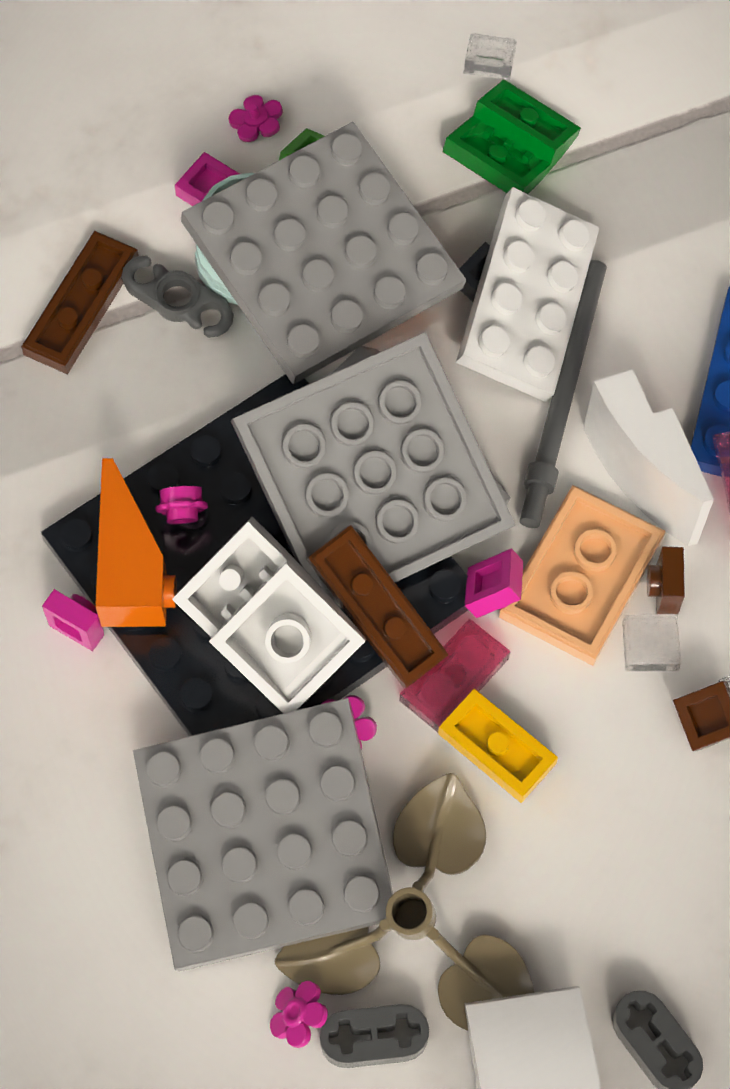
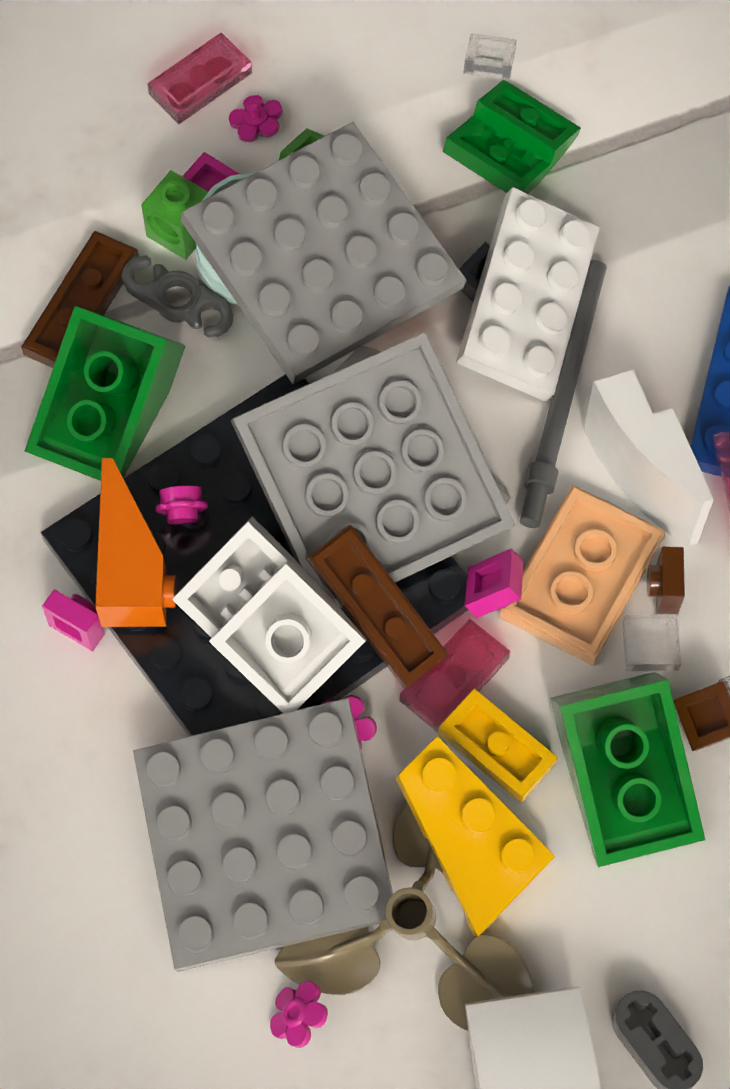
(102, 393): none -> green slope
(164, 209): none -> bright green brick
(200, 78): none -> clear pink plate
(374, 1021): dark grey beam -> none
(475, 837): none -> yellow wing
(628, 768): none -> green slope

